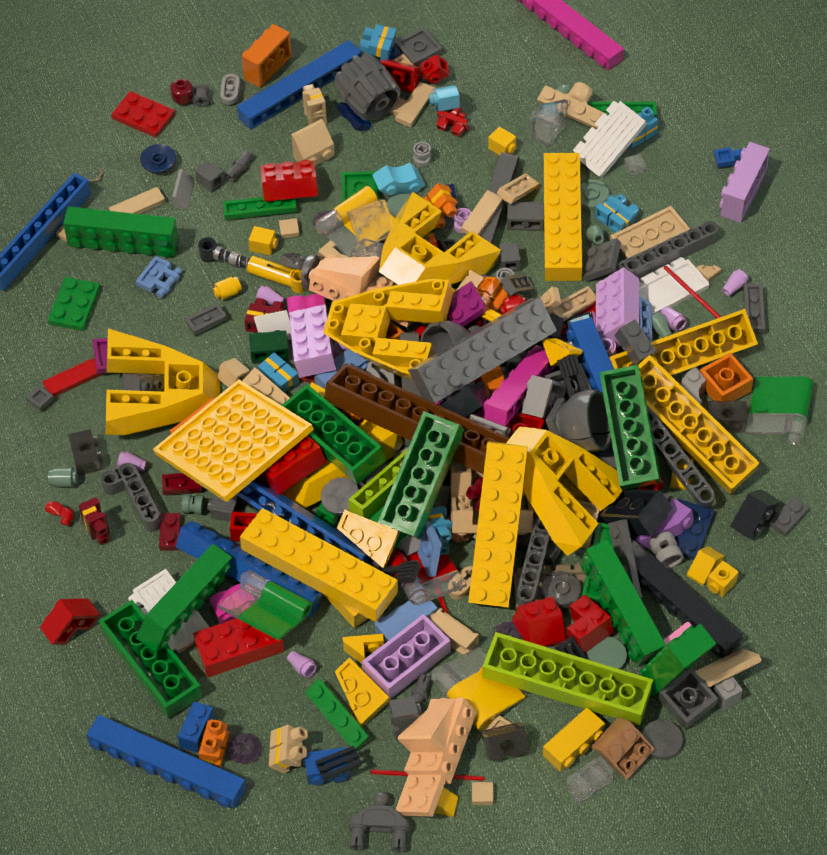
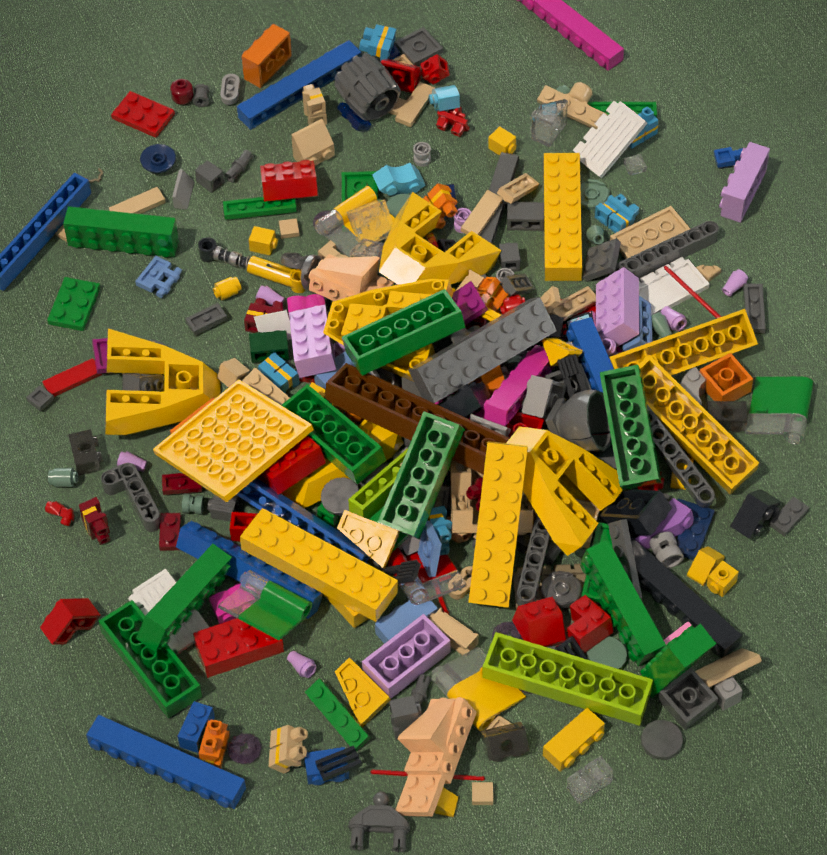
(357, 645): yellow slope -> none
(403, 332): none -> green brick
(623, 747): medium nougat slope -> none
(634, 342): dark grey brick -> none

